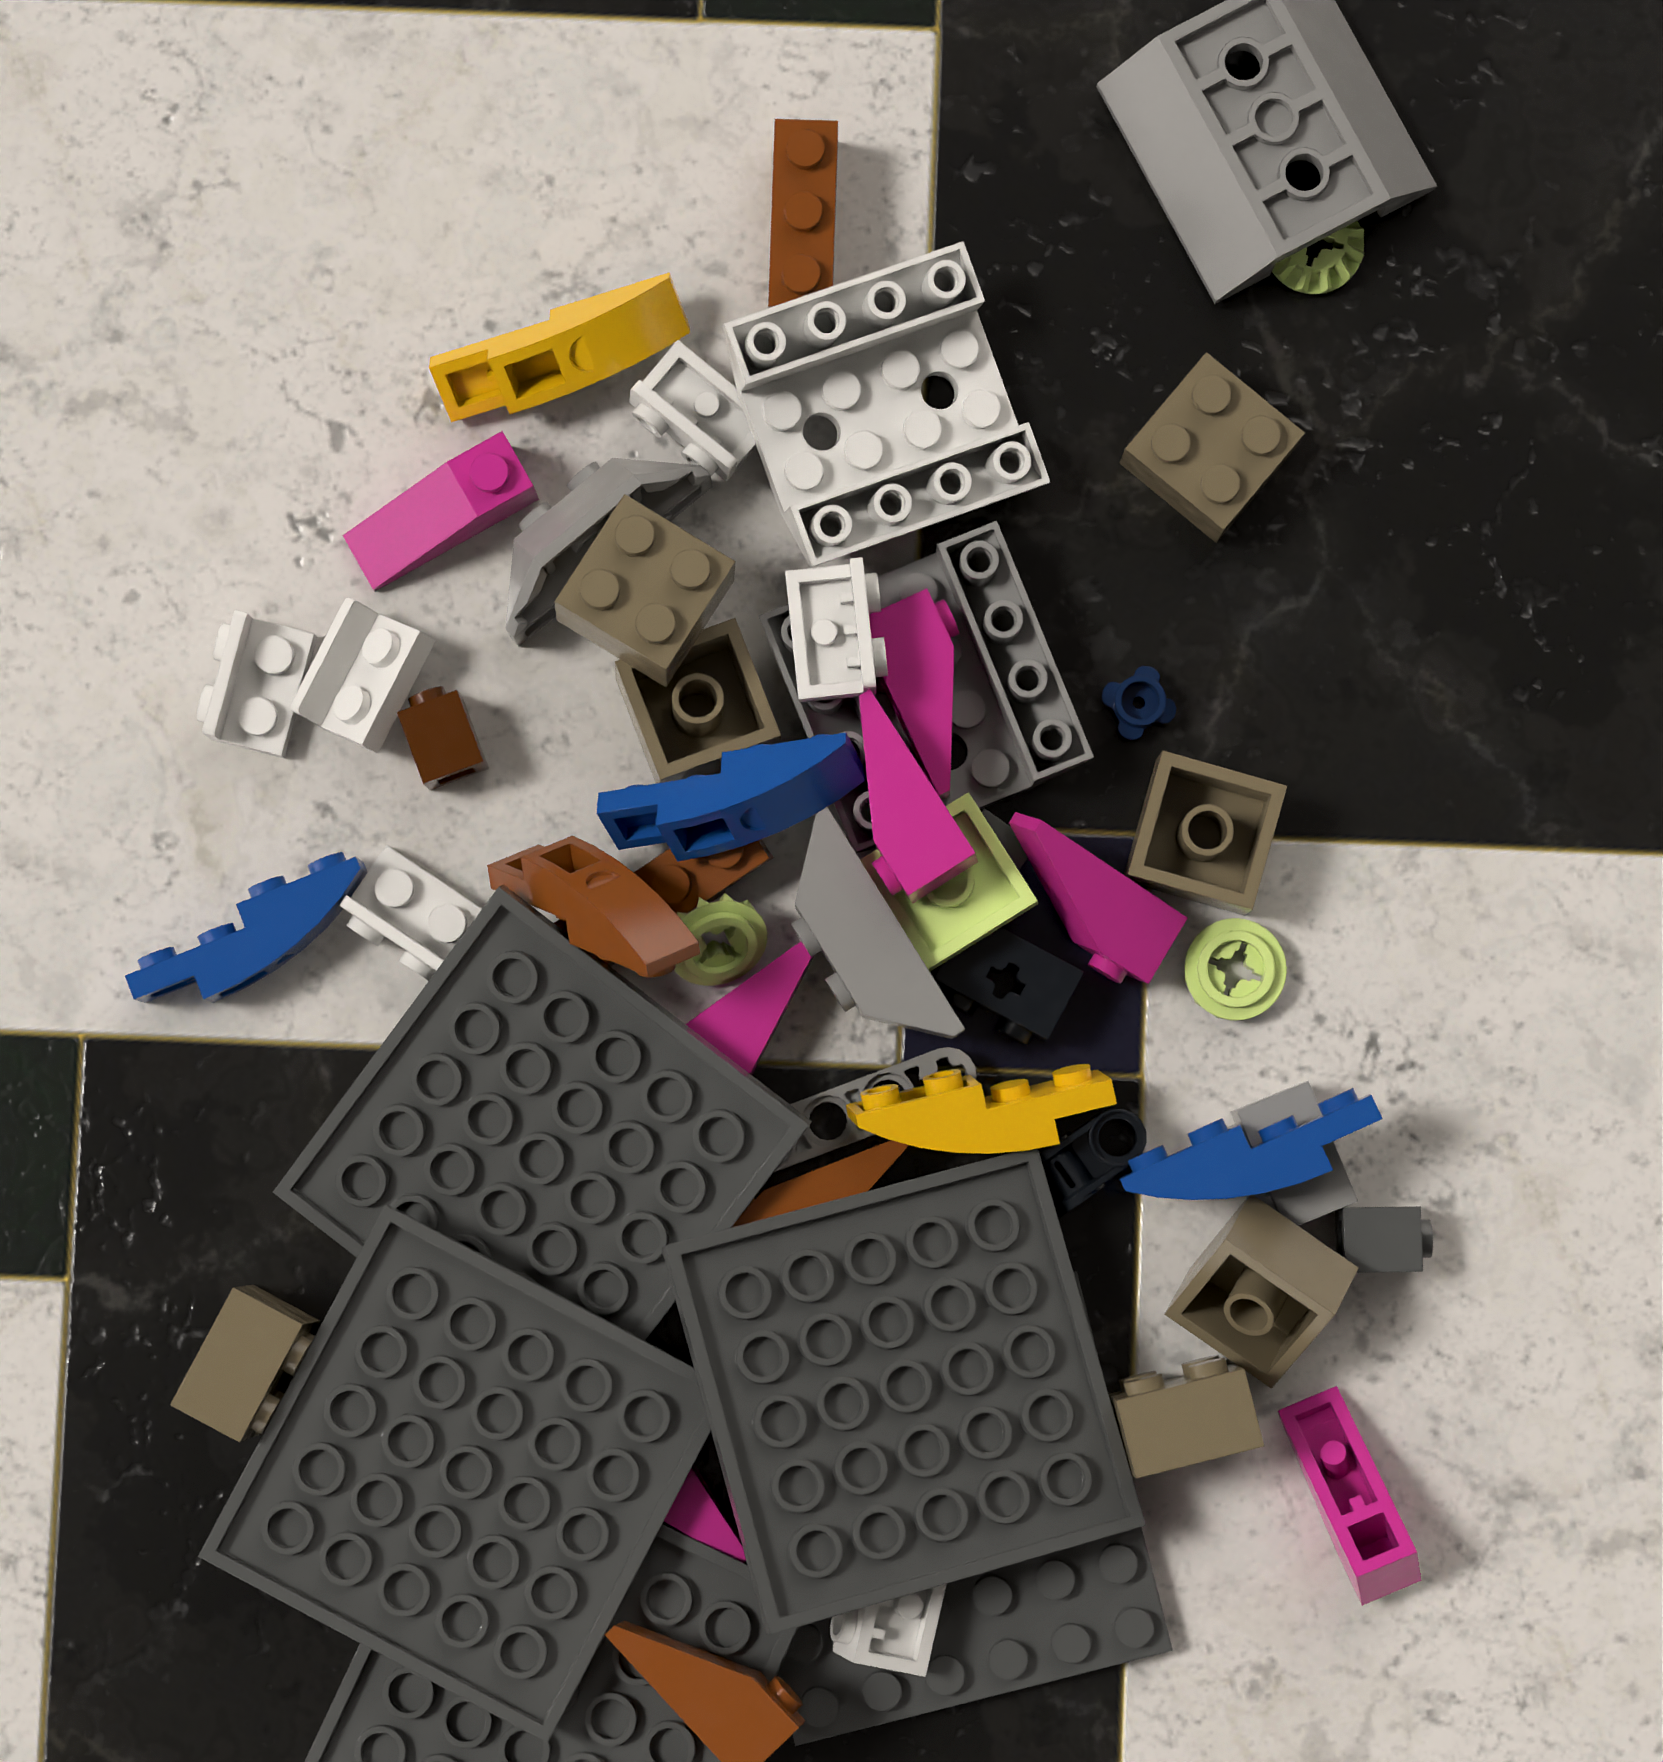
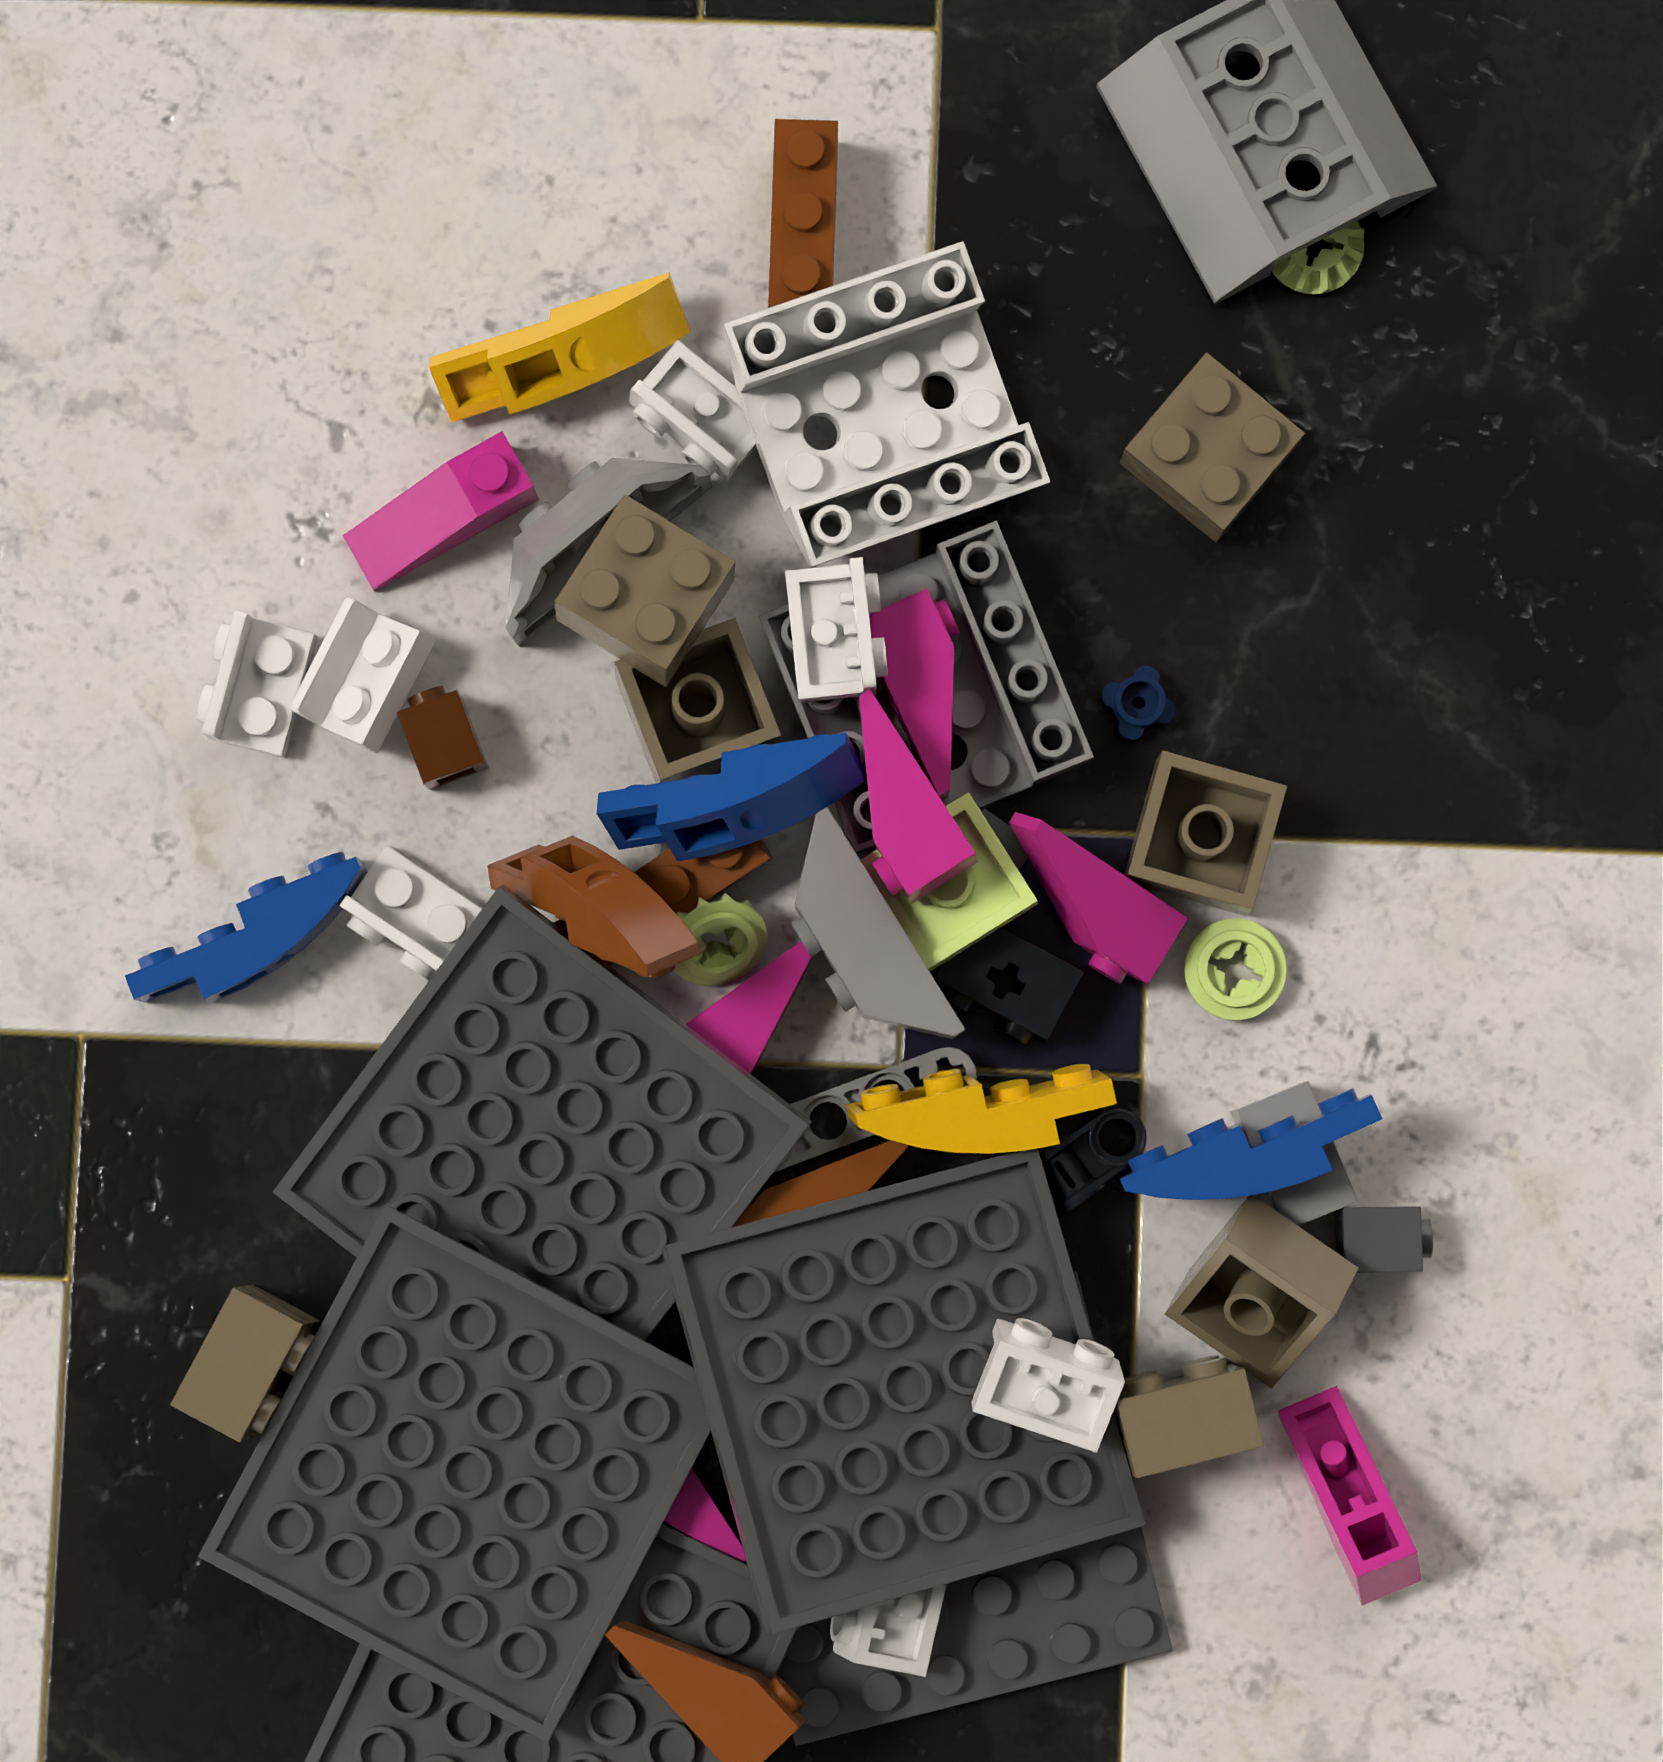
(1049, 1384): none -> white bracket

